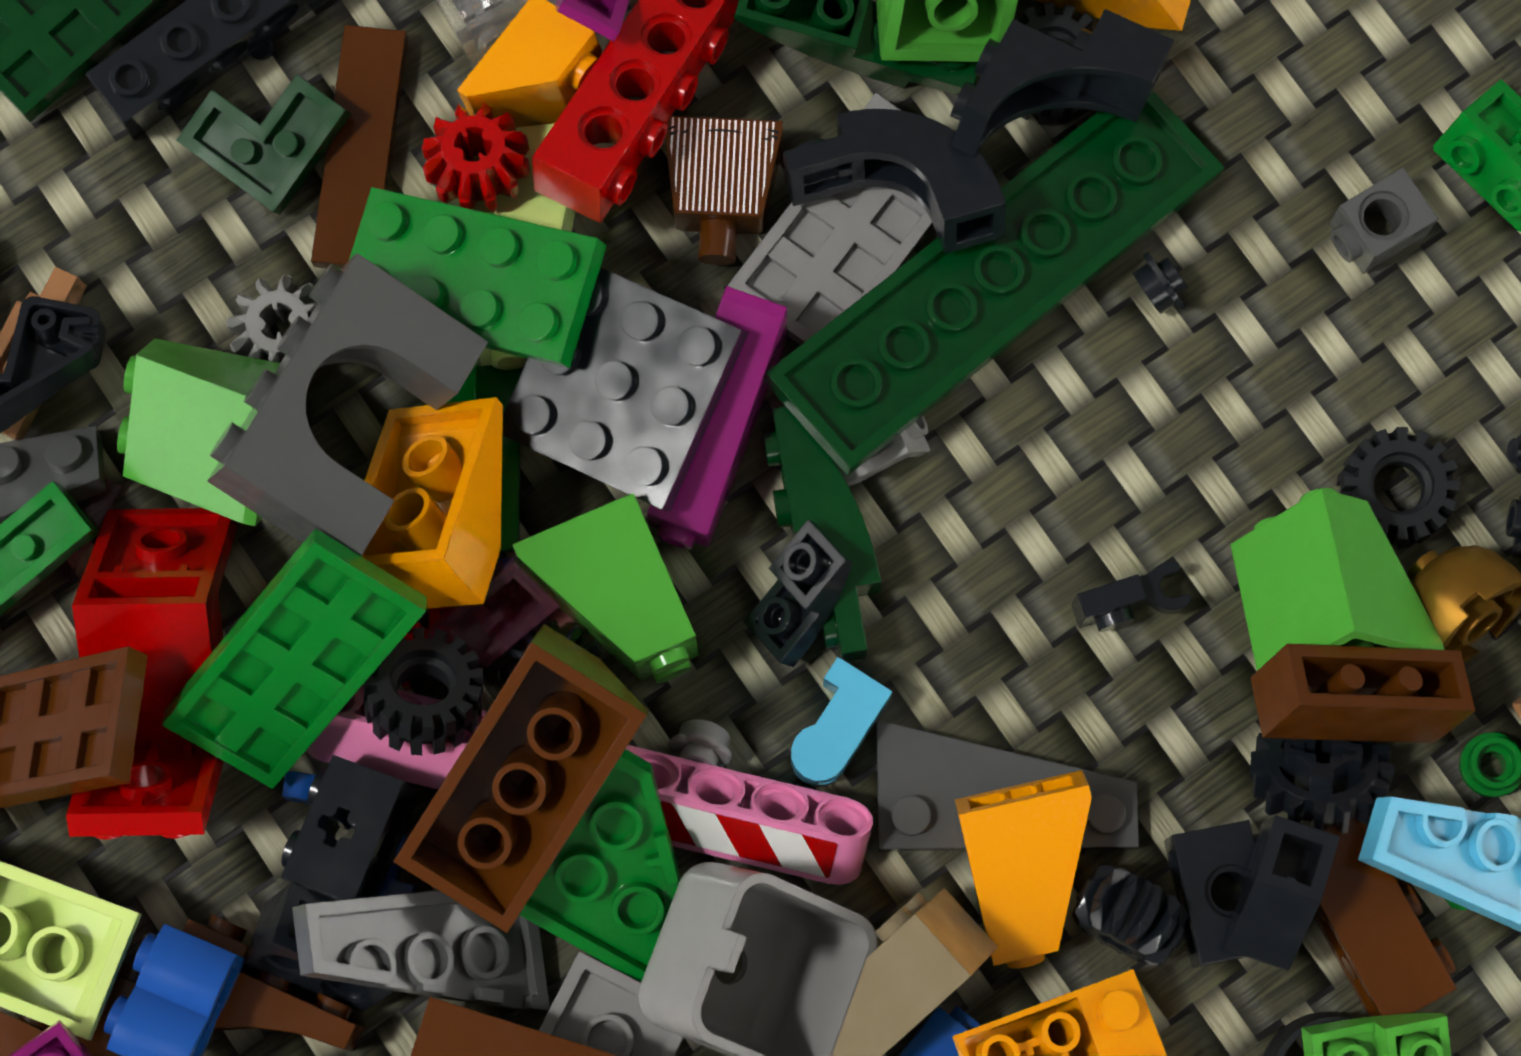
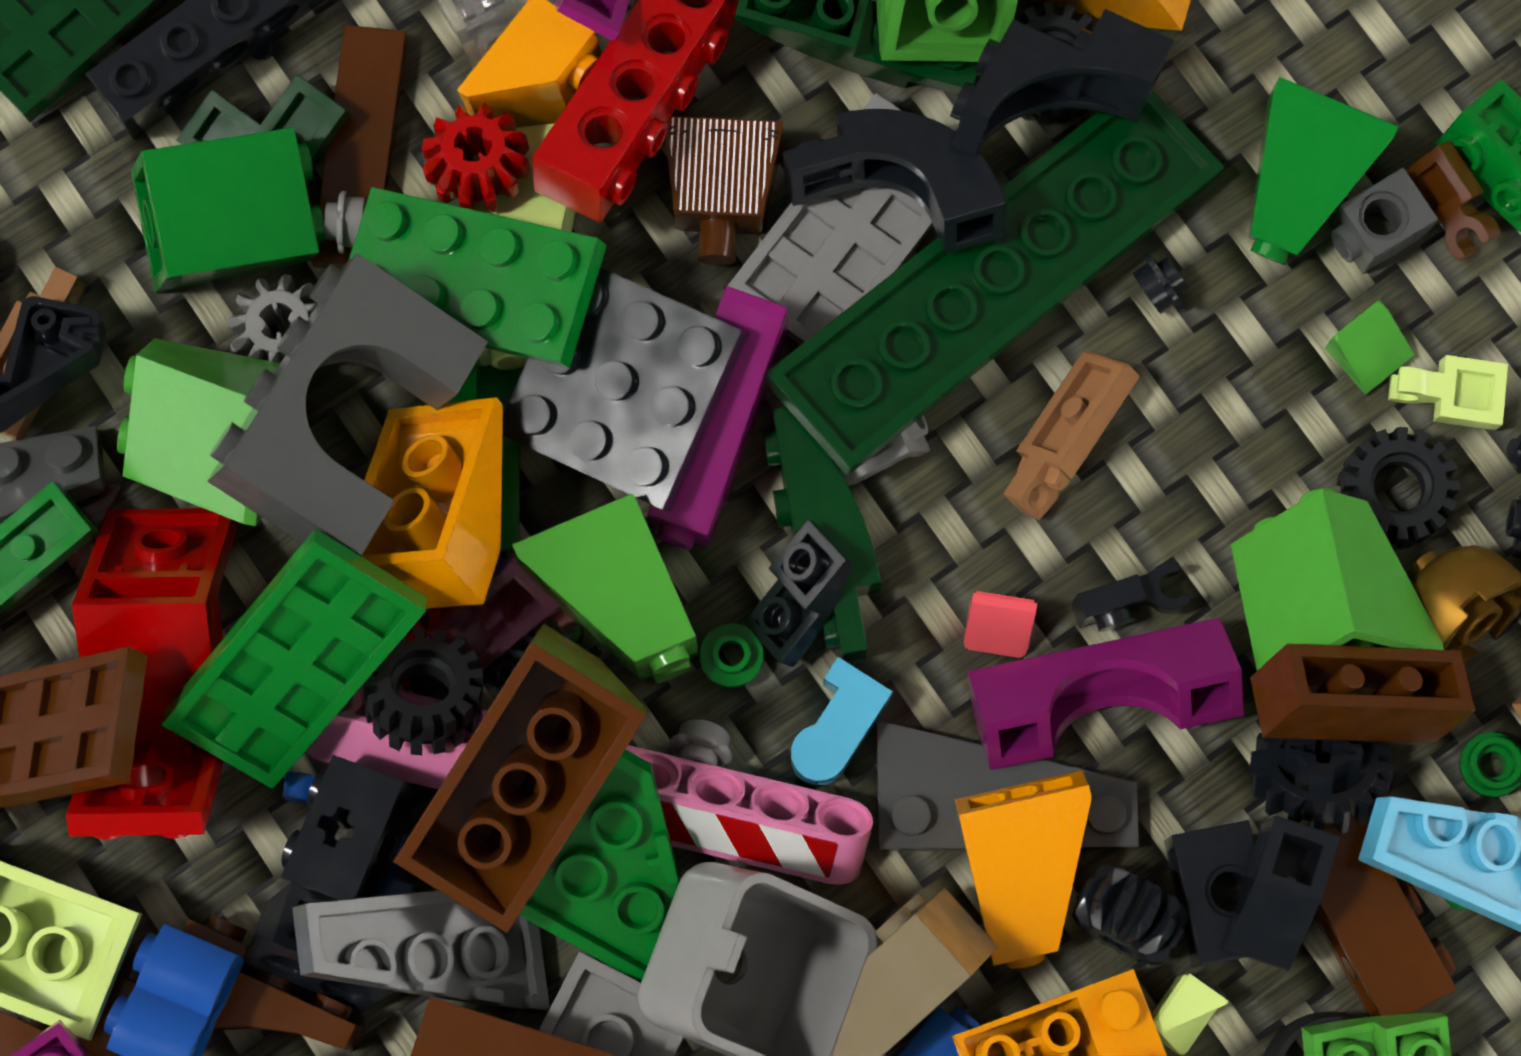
(226, 208): none -> green slope
(343, 220): none -> light grey plate
(735, 675): none -> green plate
(999, 624): none -> coral slope
(1068, 431): none -> medium nougat hinge
(1176, 671): none -> magenta arch
(1185, 1012): none -> yellowish green slope
(1308, 165): none -> green slope
(1370, 347): none -> bright green slope
(1449, 191): none -> reddish brown plate
(1463, 391): none -> yellowish green plate

